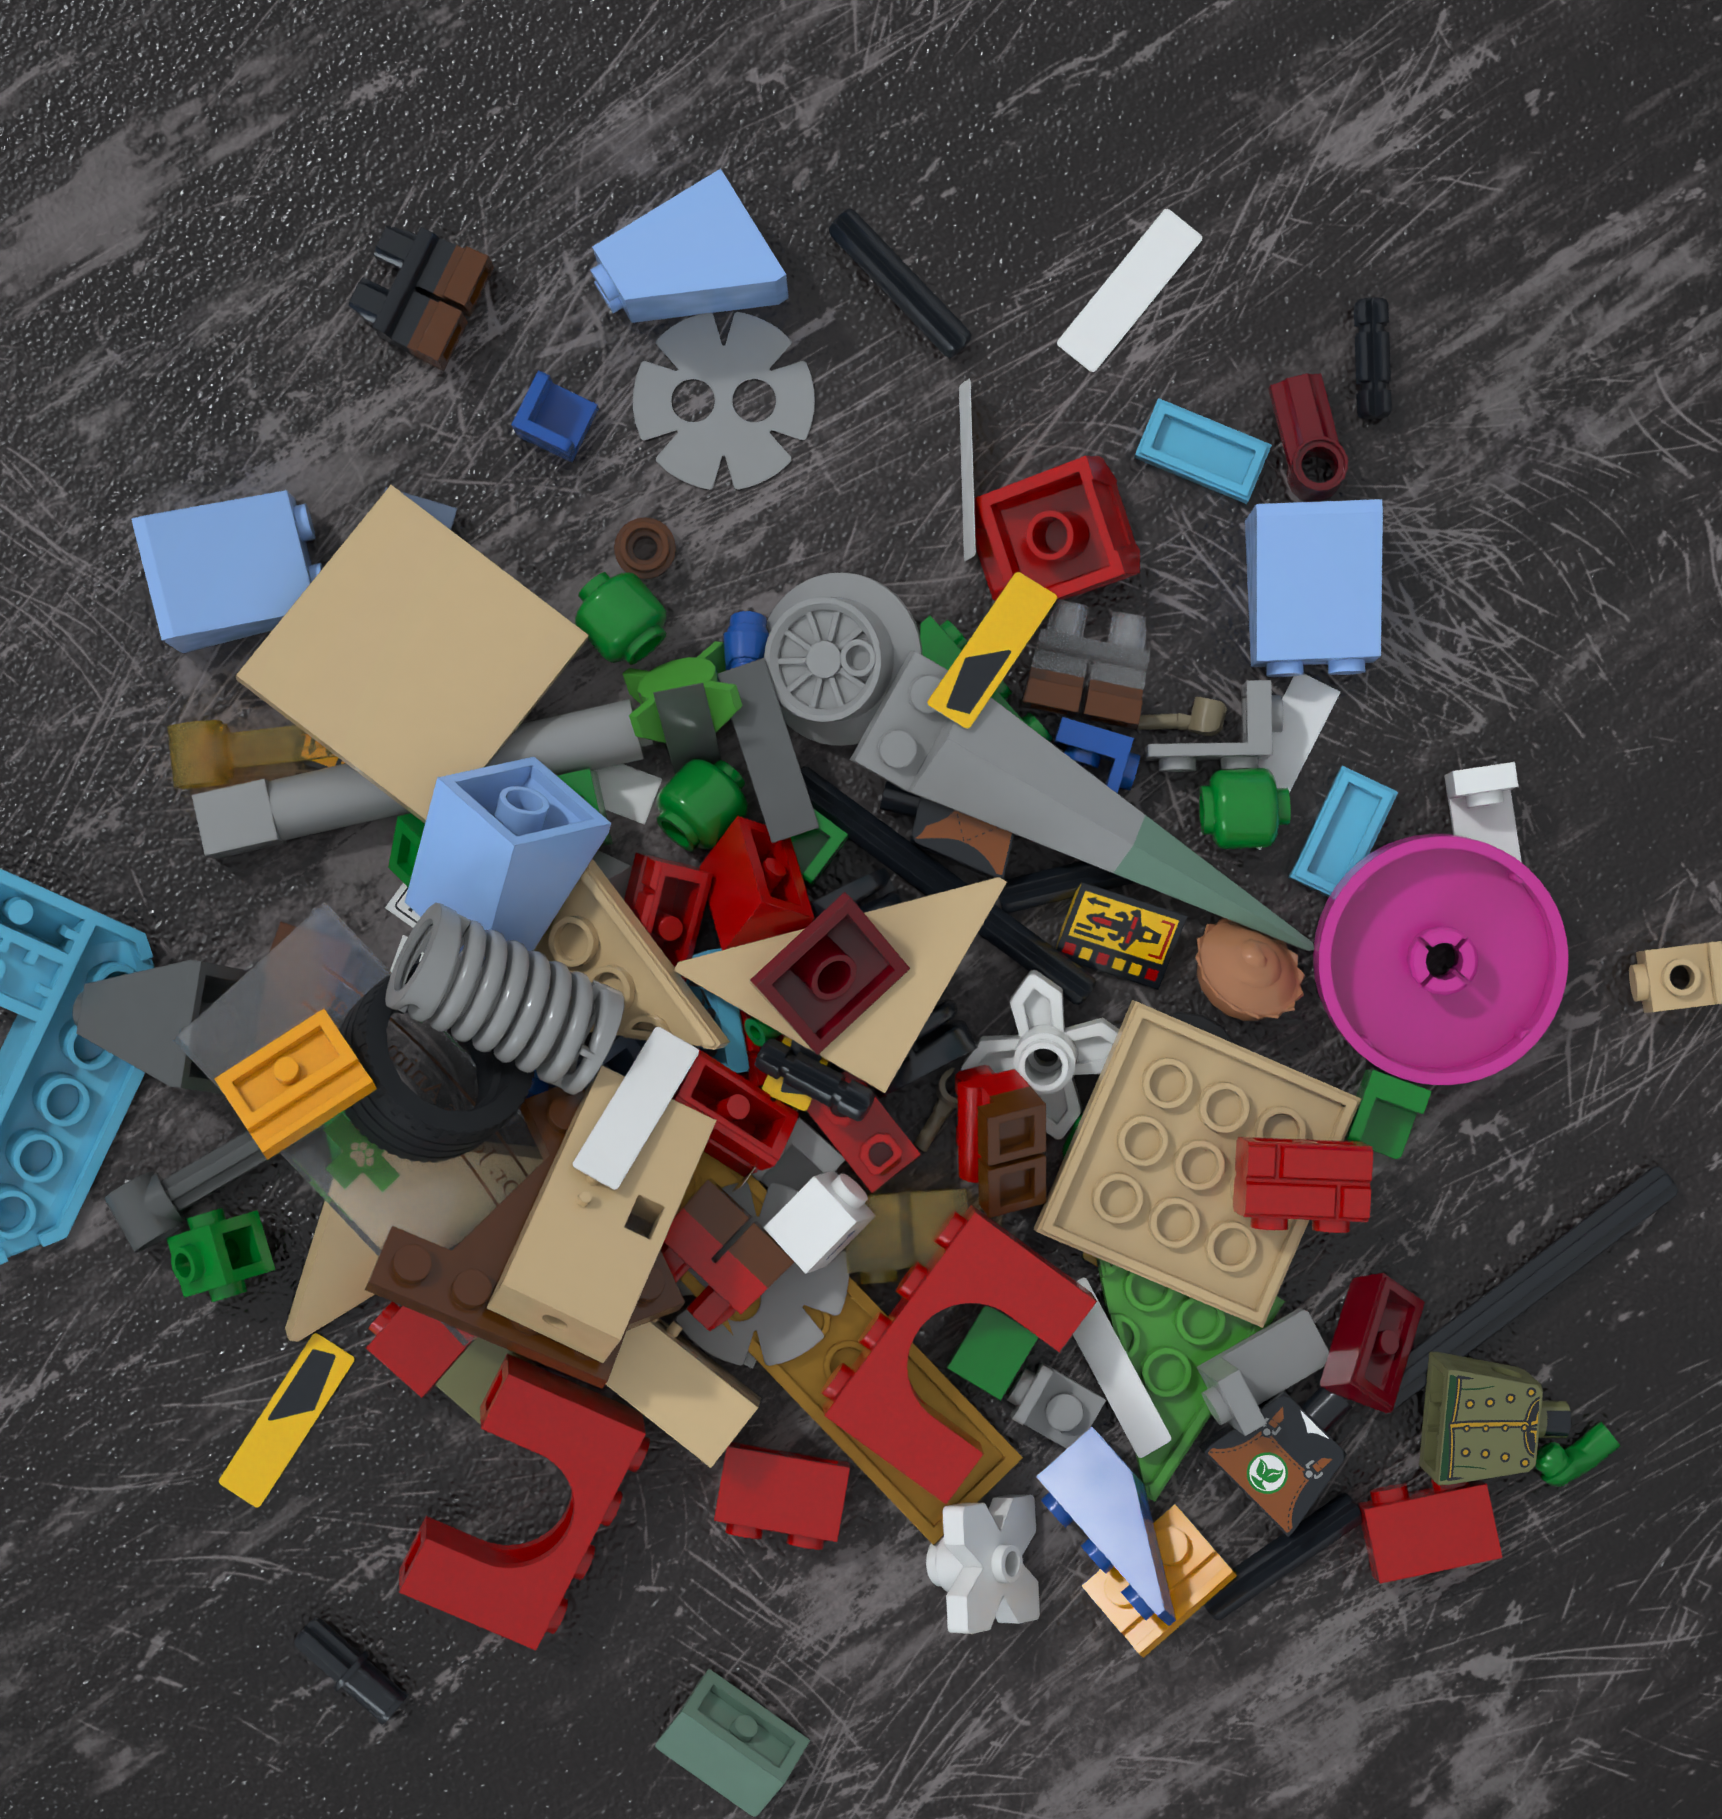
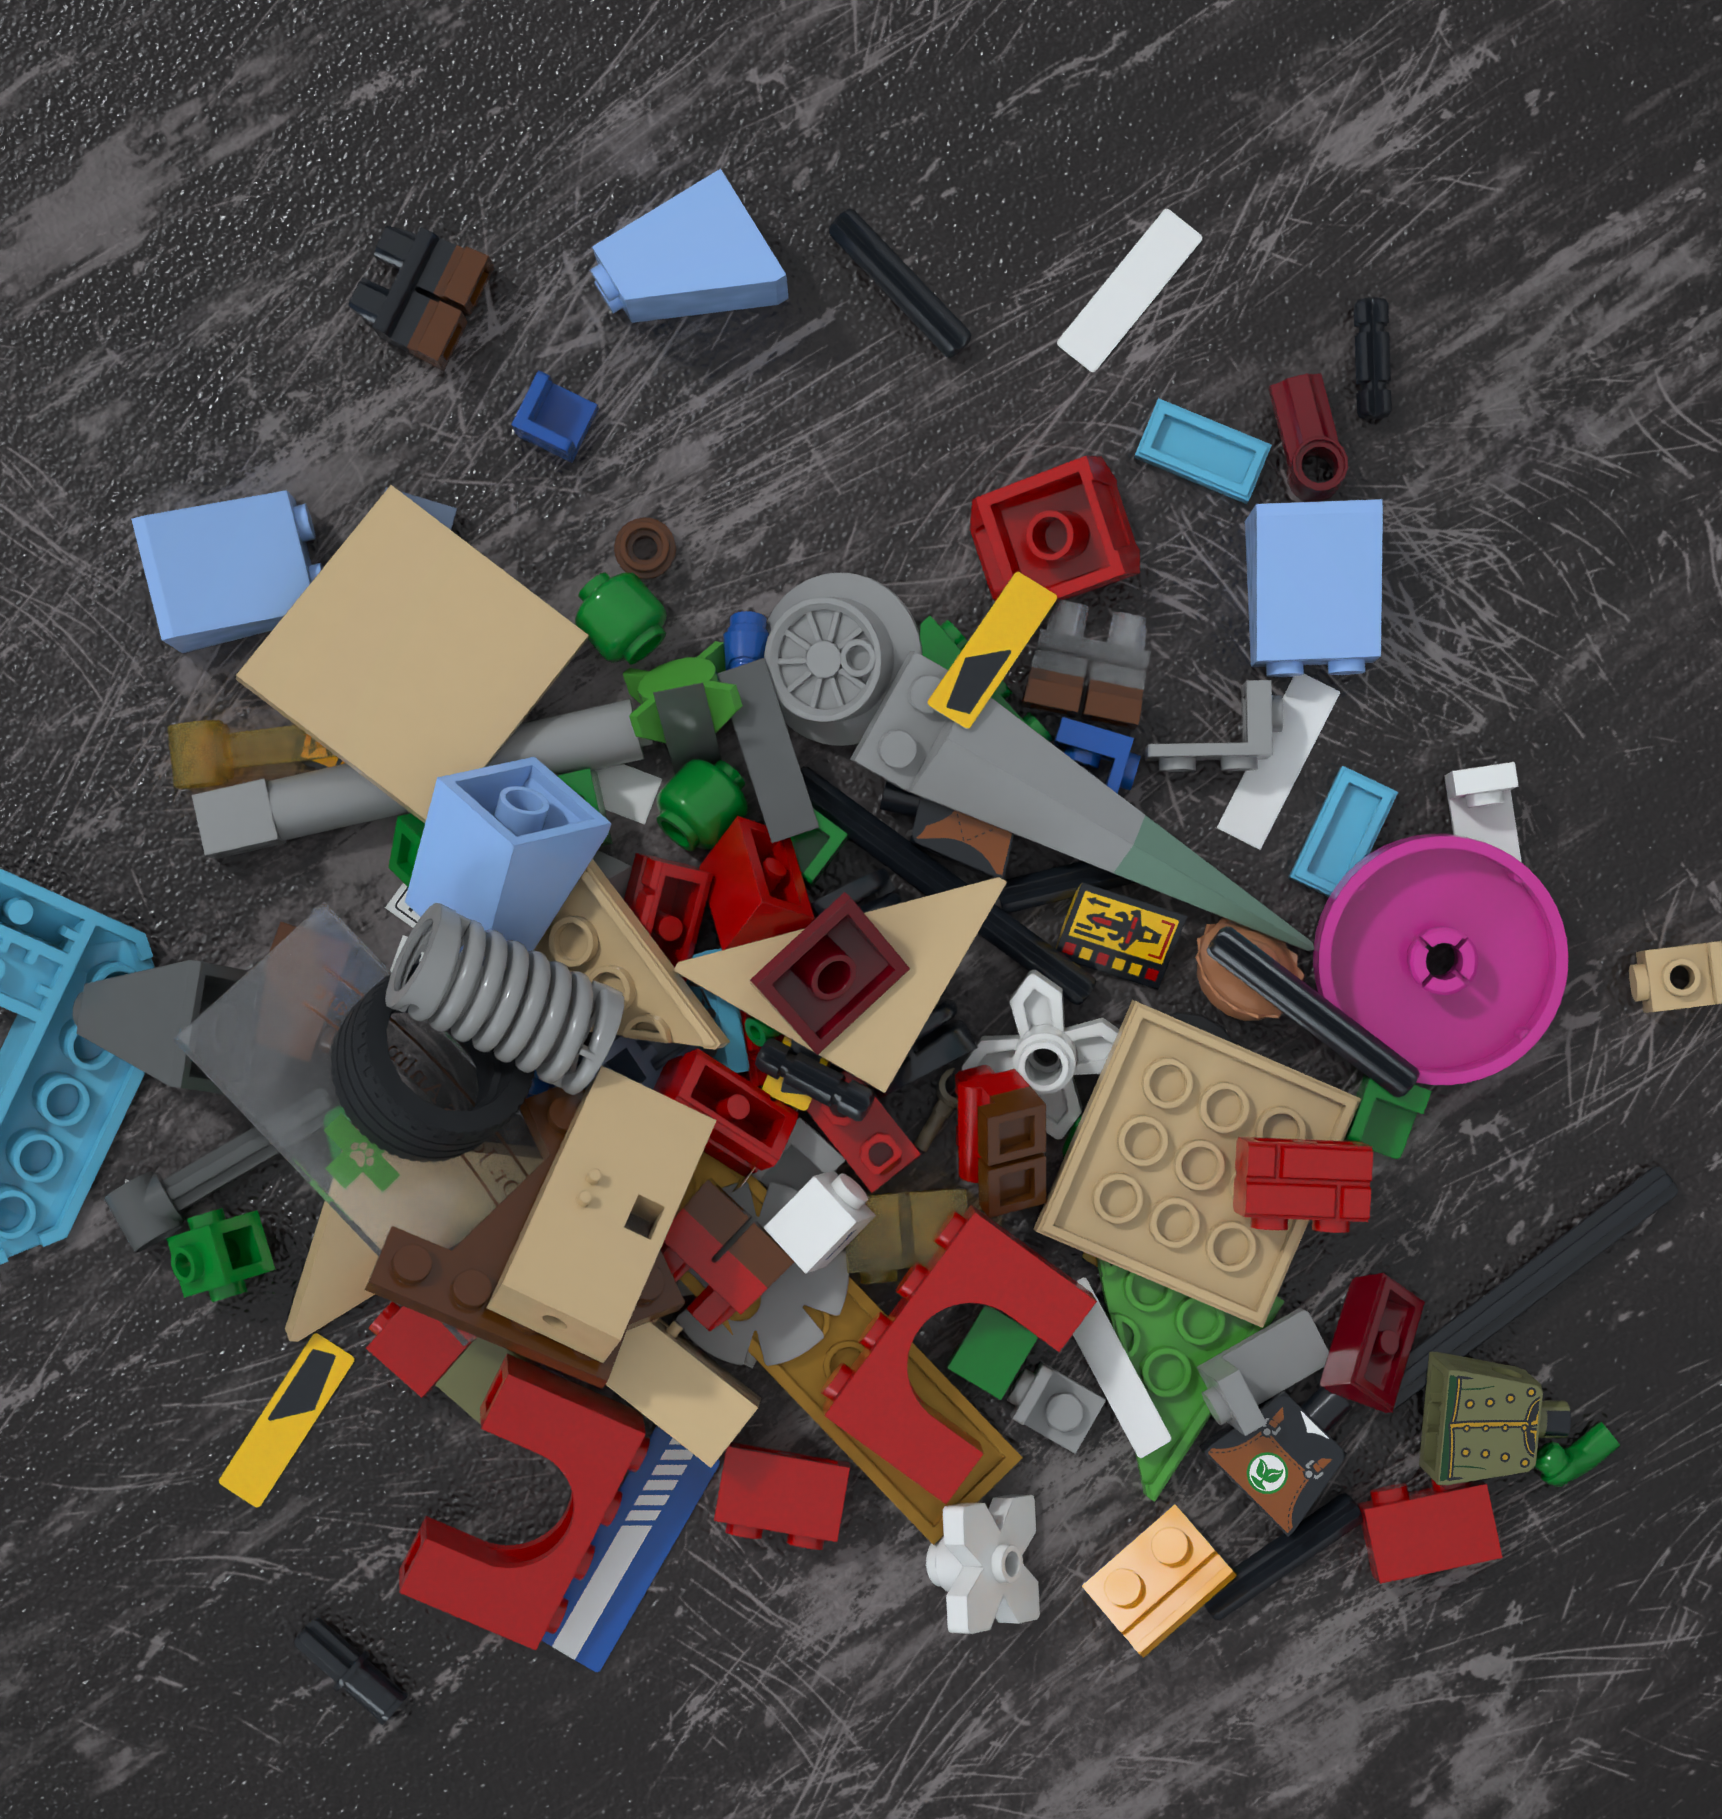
(295, 1083): light orange plate -> none
(631, 1550): none -> blue sticker
(635, 1108): white sticker -> none
(699, 355): light grey piece -> none
(732, 1743): sand green panel -> none
(967, 469): white sticker -> none
(1112, 1508): slope -> none
(1205, 719): dark tan hand -> none
(1243, 808): green head -> none
(1313, 1011): none -> black axle

